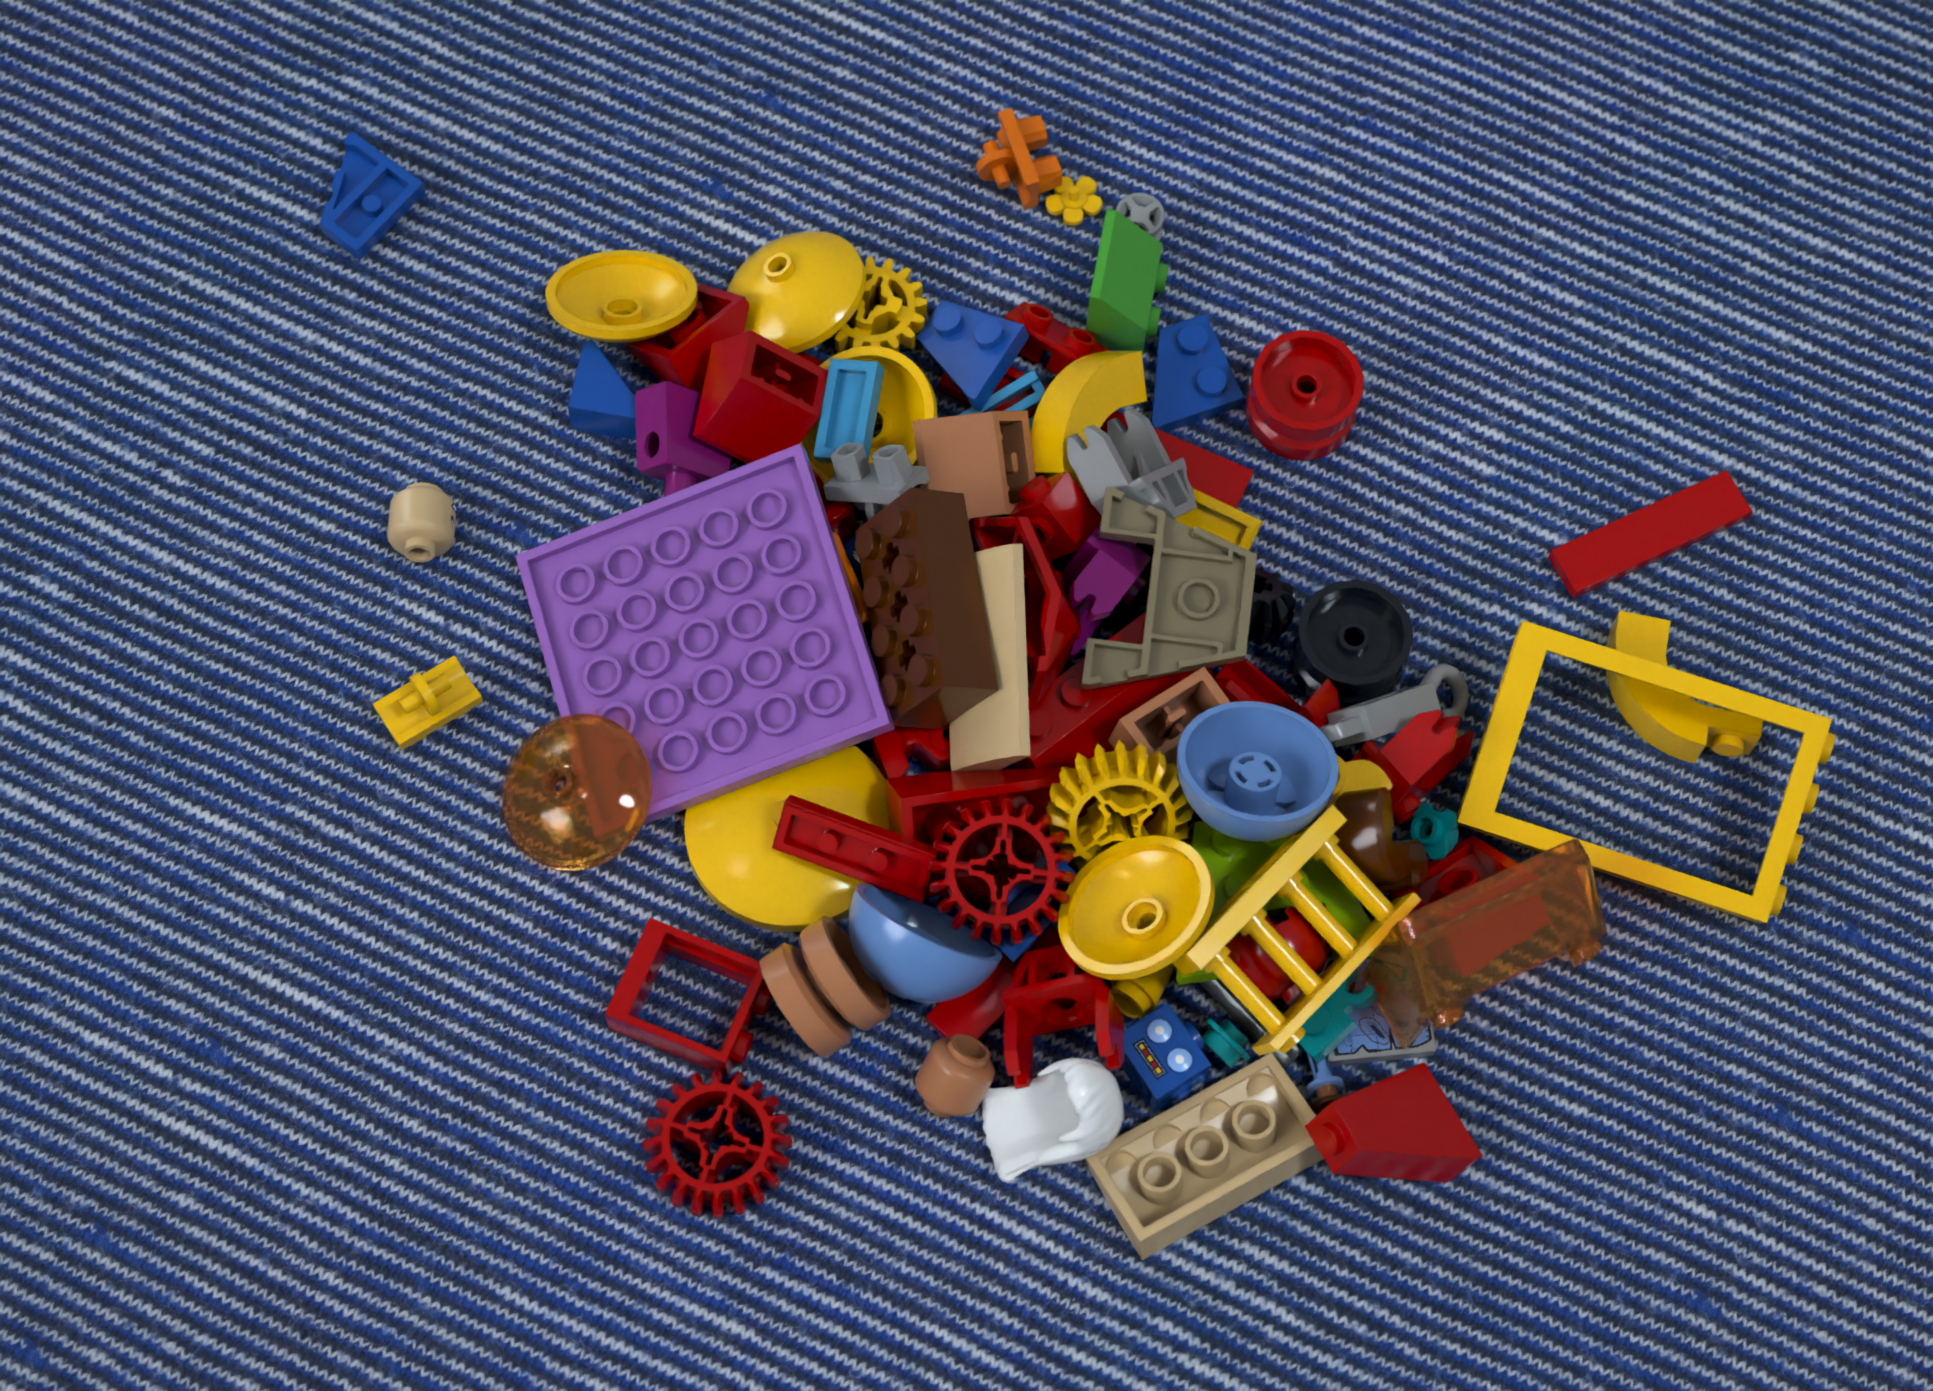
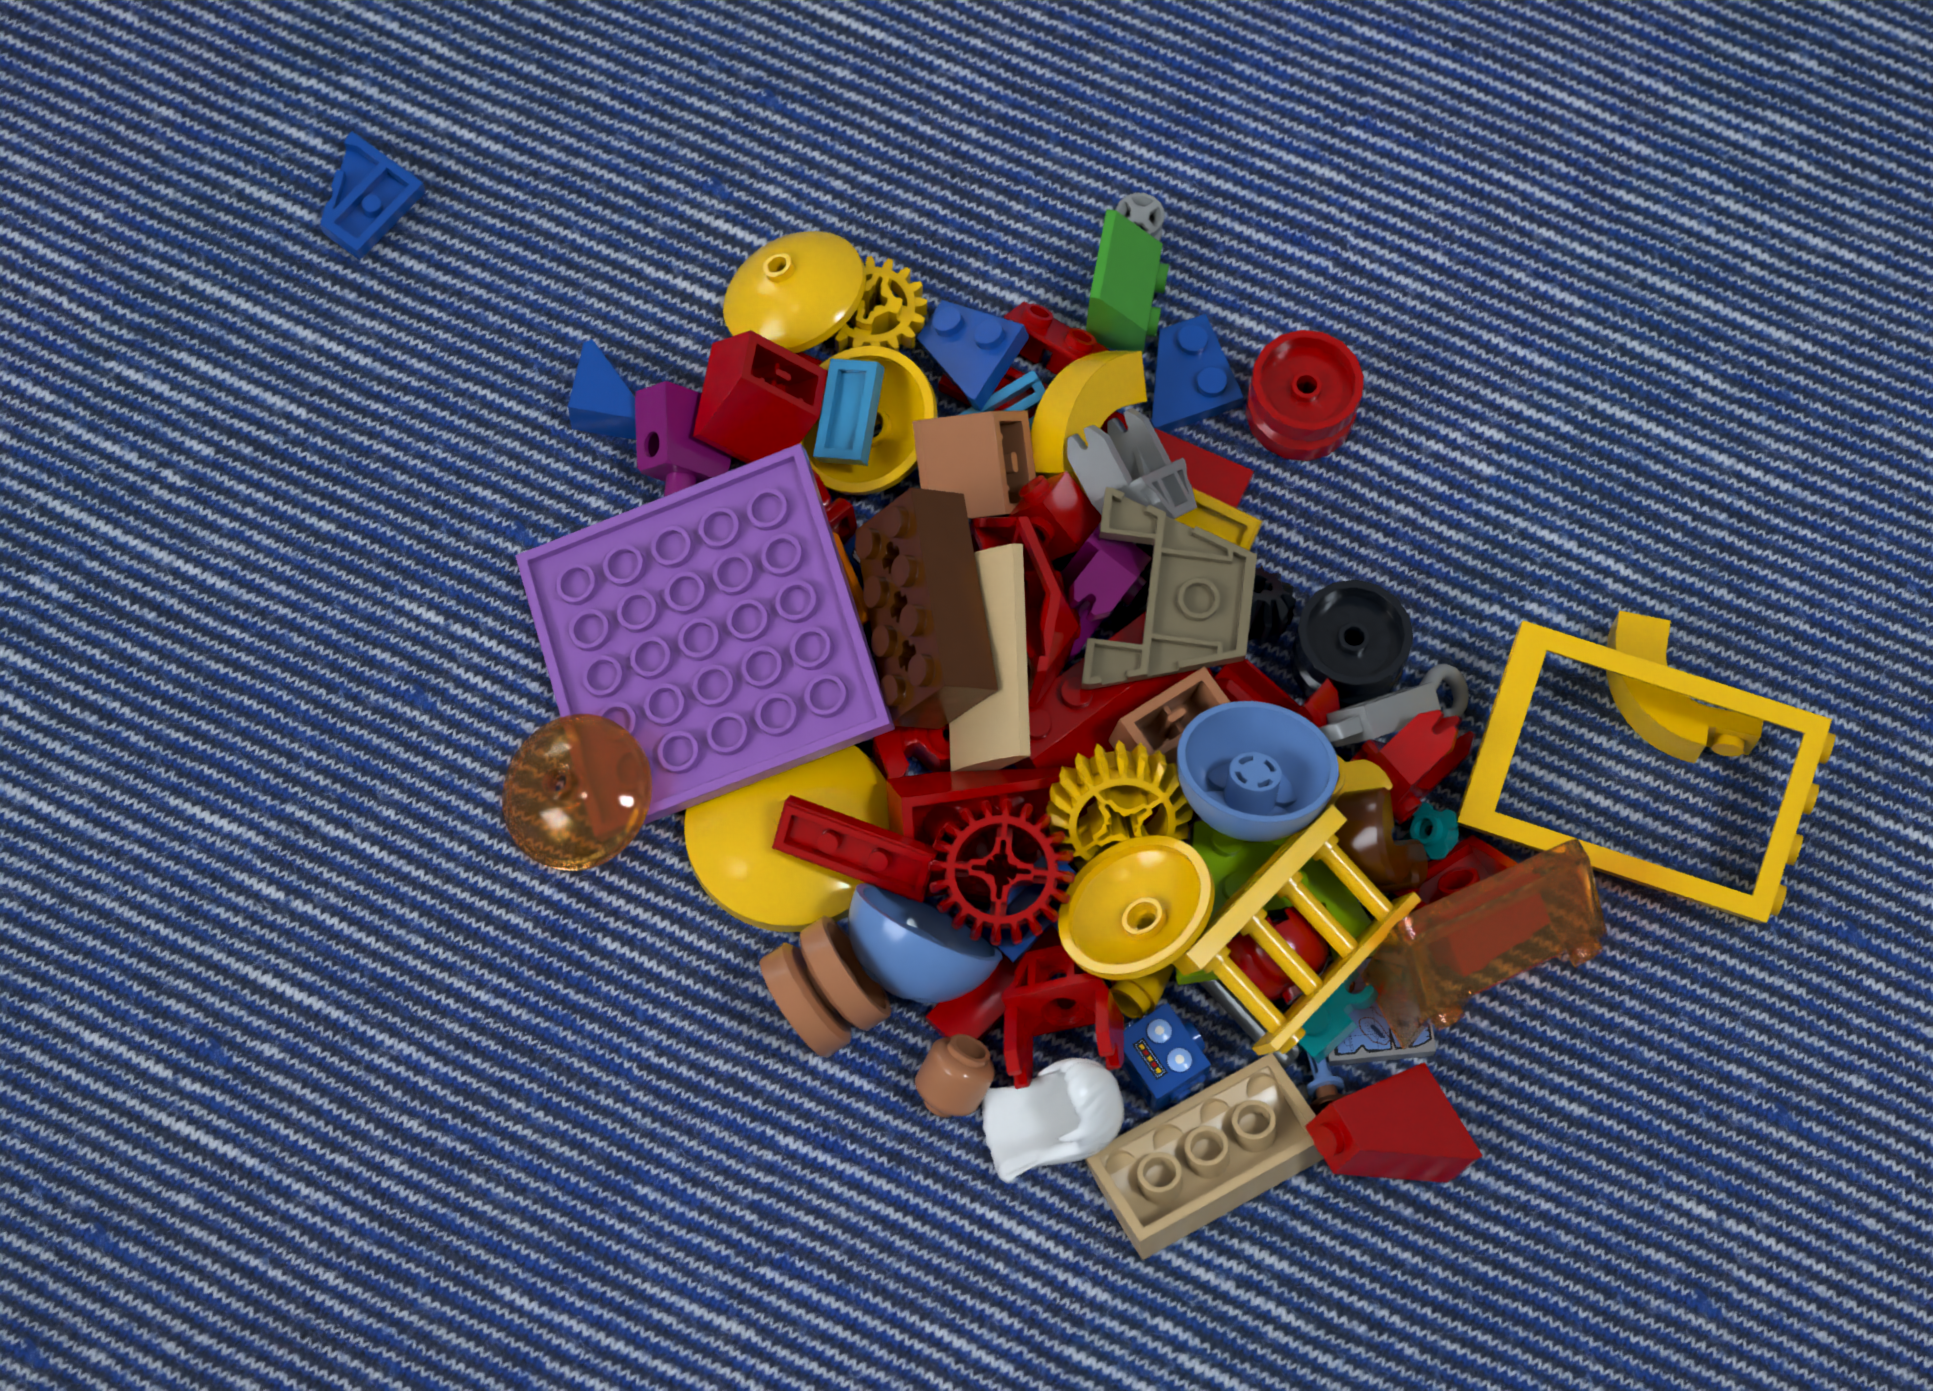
(421, 520): tan head -> none
(427, 702): yellow hips -> none
(621, 295): yellow dish -> none
(630, 995): red window -> none
(684, 351): red slope -> none
(738, 1152): red gear -> none
(873, 483): light grey hips -> none
(1016, 140): orange hips -> none
(1074, 200): yellow plant -> none
(1226, 1042): teal plate -> none
(1649, 534): red tile -> none

